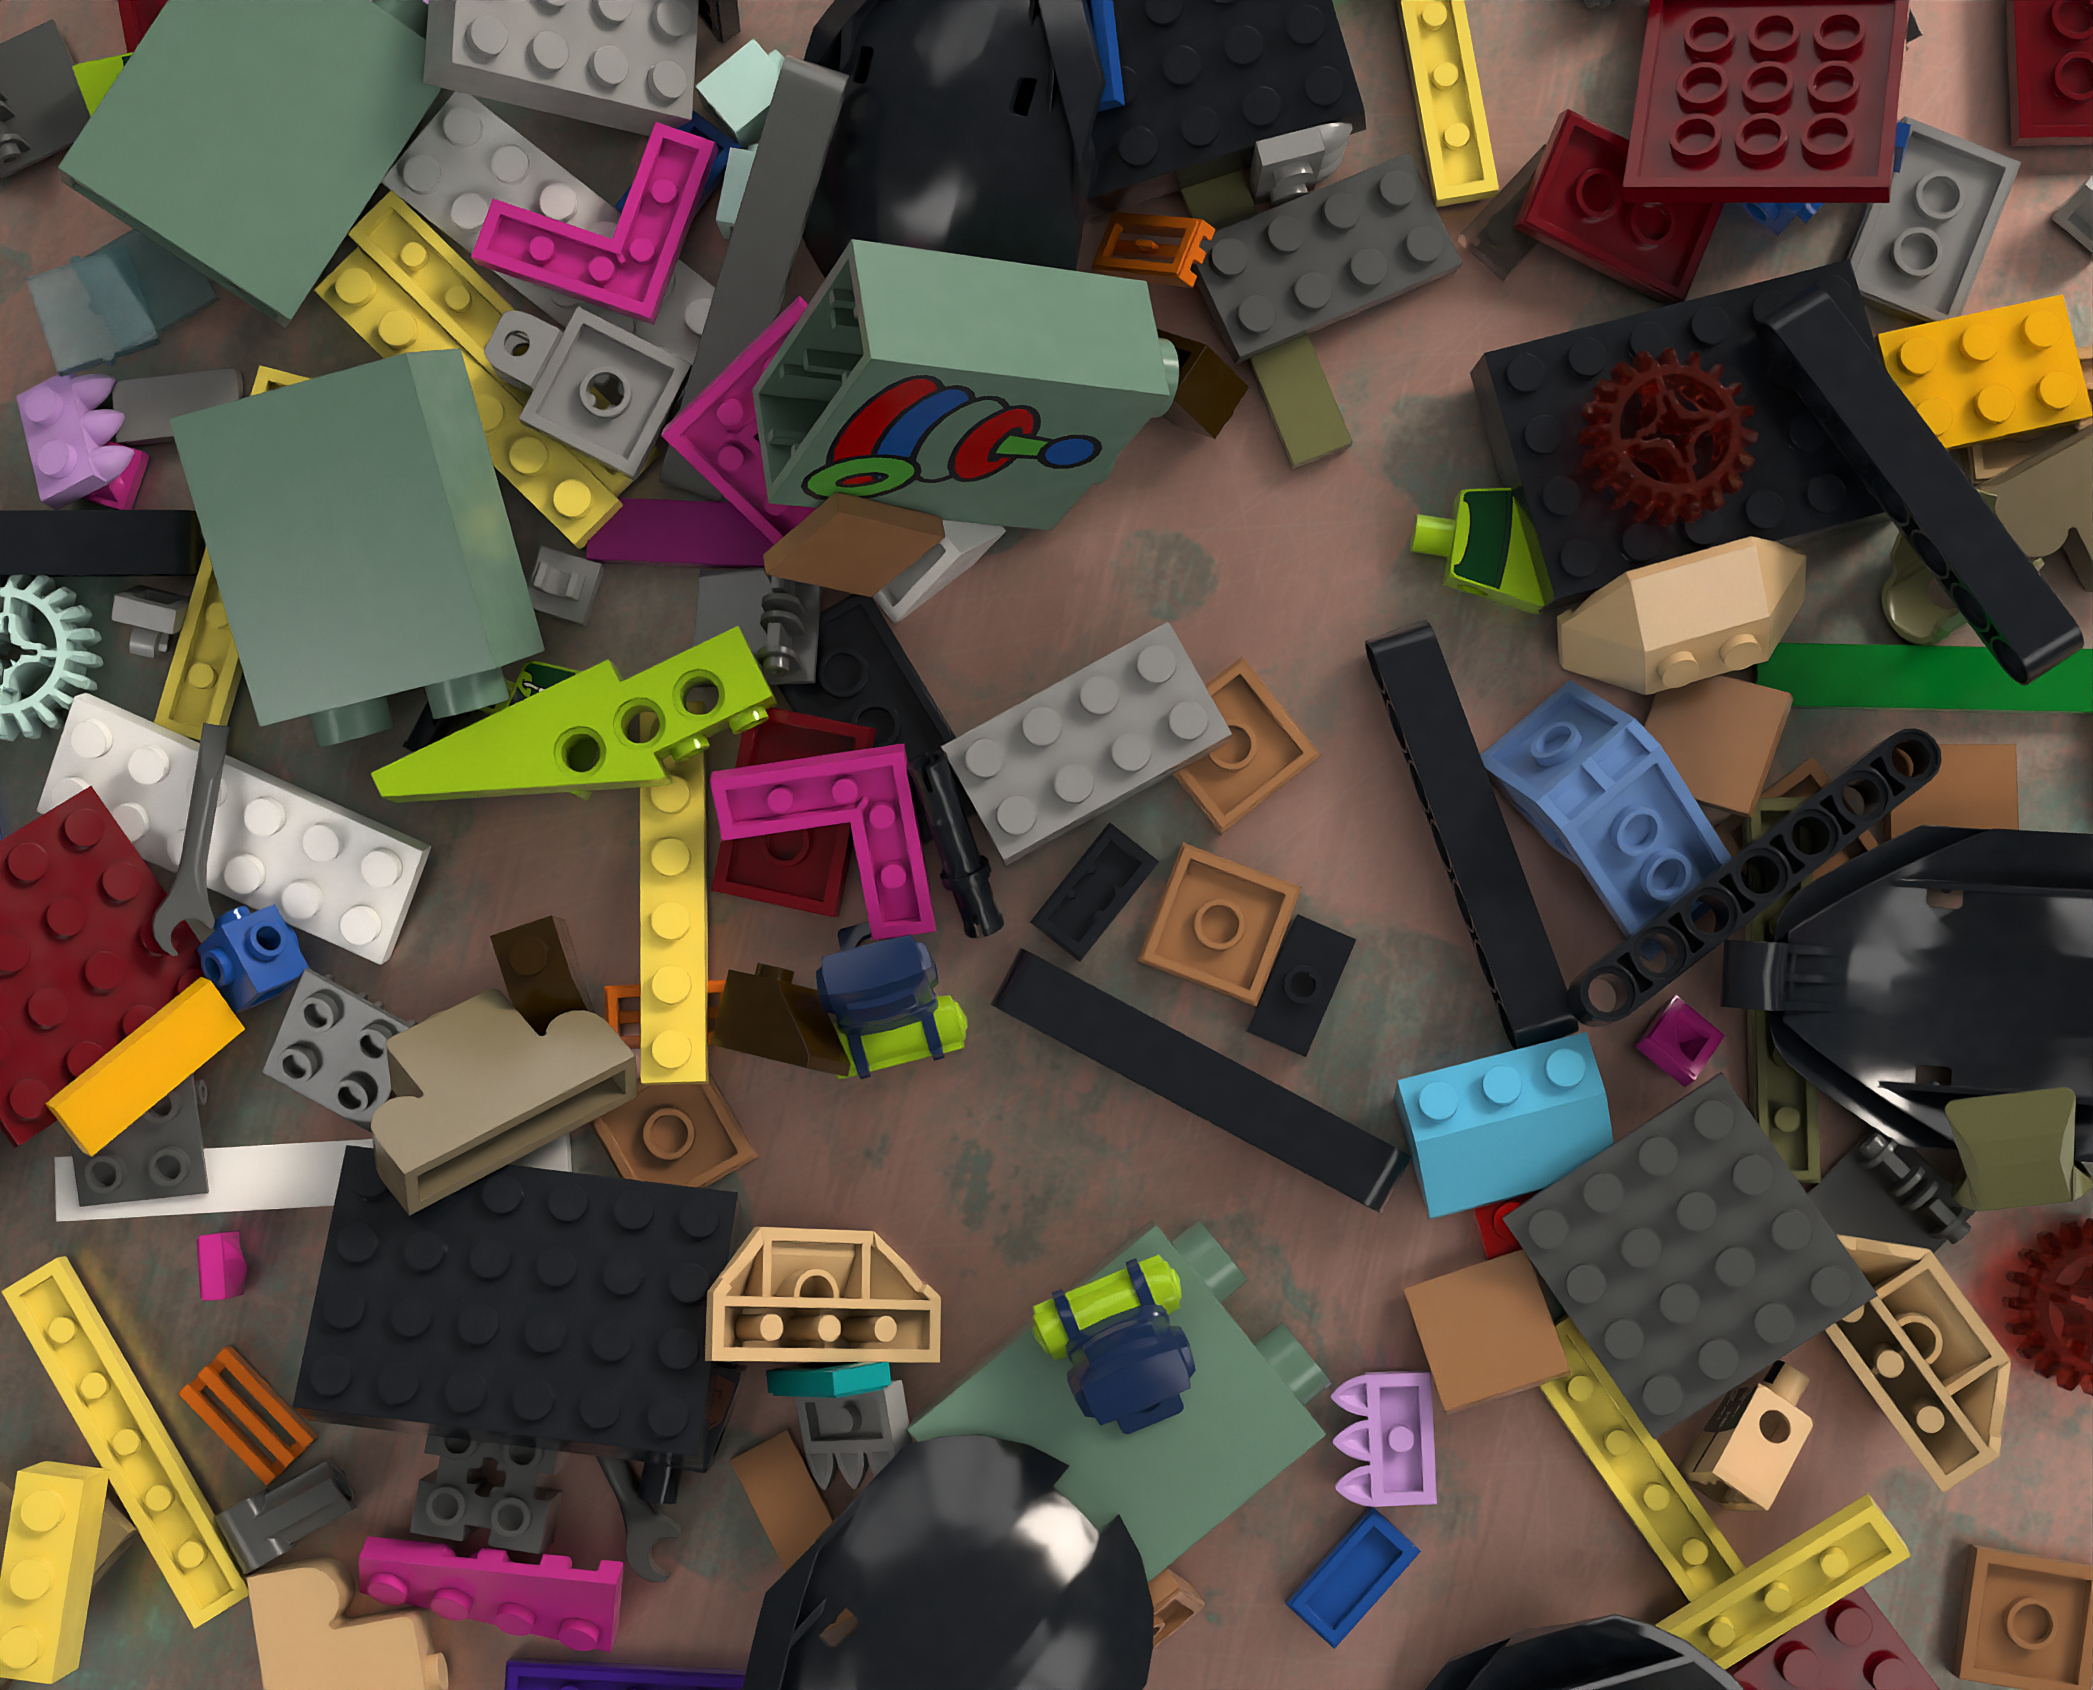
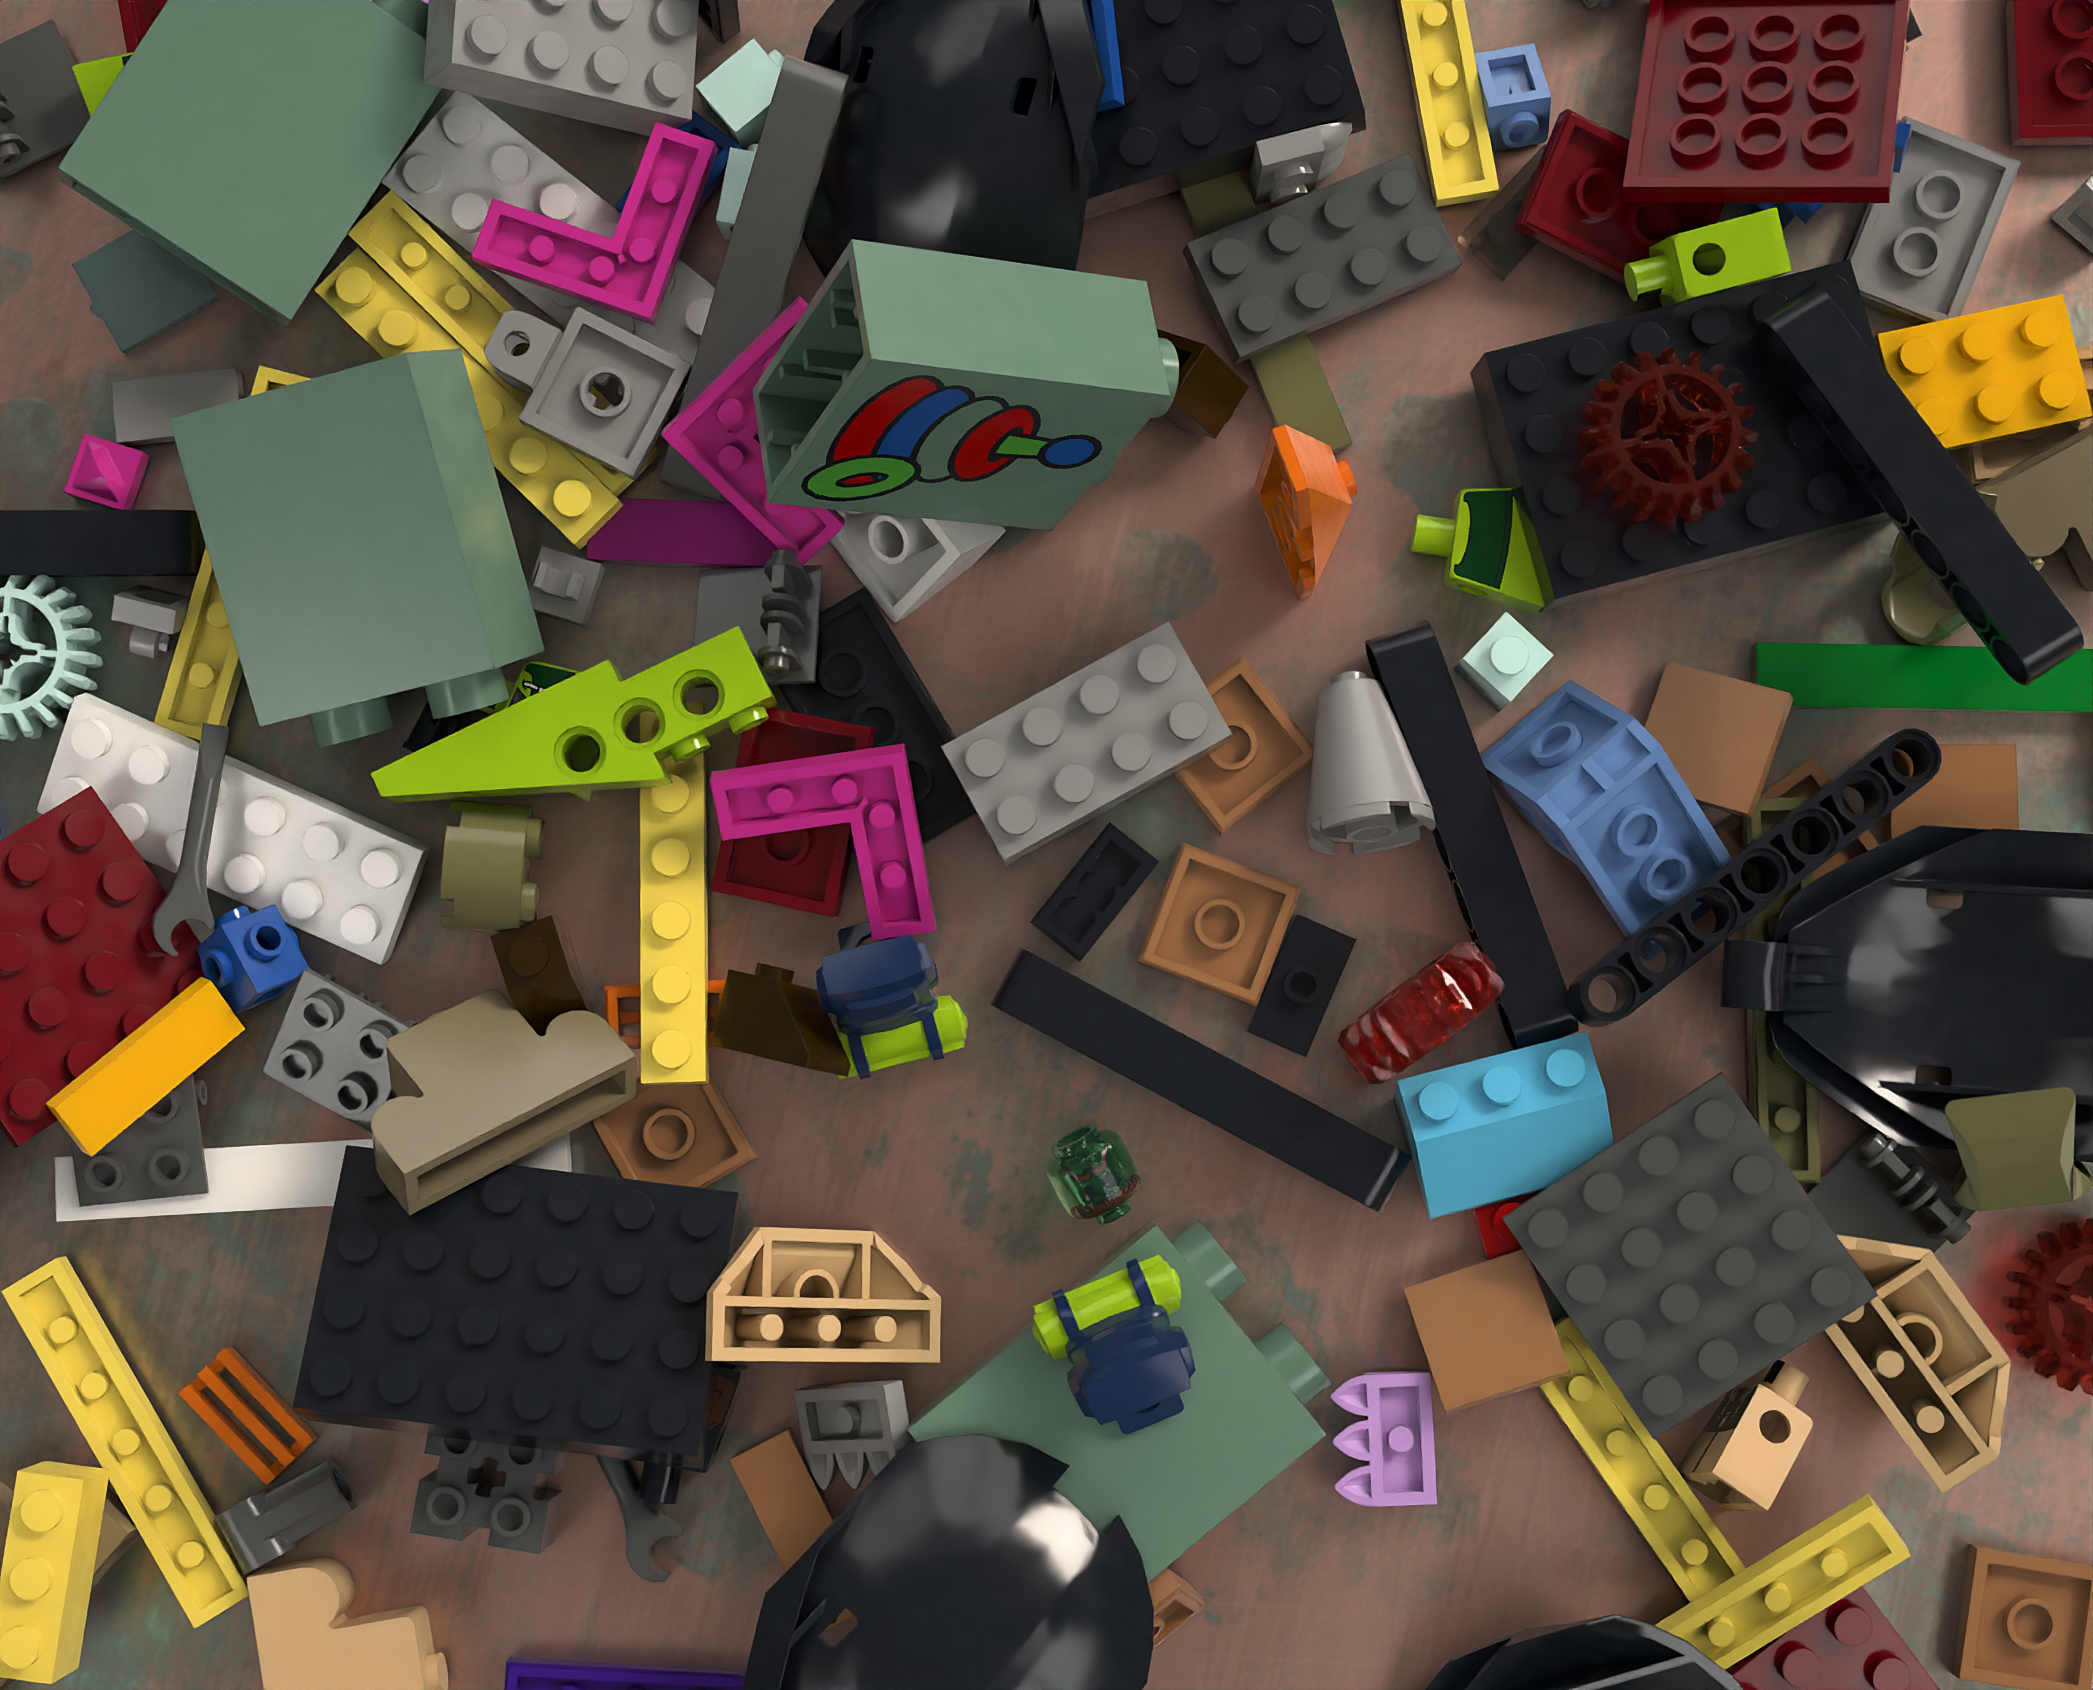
(69, 436): lavender plate -> none
(93, 311): clear light blue piece -> none
(220, 1265): dark pink tile -> none
(488, 1587): dark pink wing -> none
(490, 866): none -> olive brick
(828, 1379): teal tile -> none
(853, 544): medium nougat tile -> none
(963, 868): black pin -> none
(1093, 1174): none -> clear green head
(1182, 255): orange tile -> none
(1304, 502): none -> orange wedge
(1352, 1576): blue tile -> none
(1362, 772): none -> light grey cone
(1421, 1013): none -> clear red gear
(1503, 662): none -> light aqua brick
(1514, 96): none -> medium blue bracket
(1680, 1041): dark pink tile -> none
(1686, 616): tan wedge -> none
(1711, 260): none -> lime torso

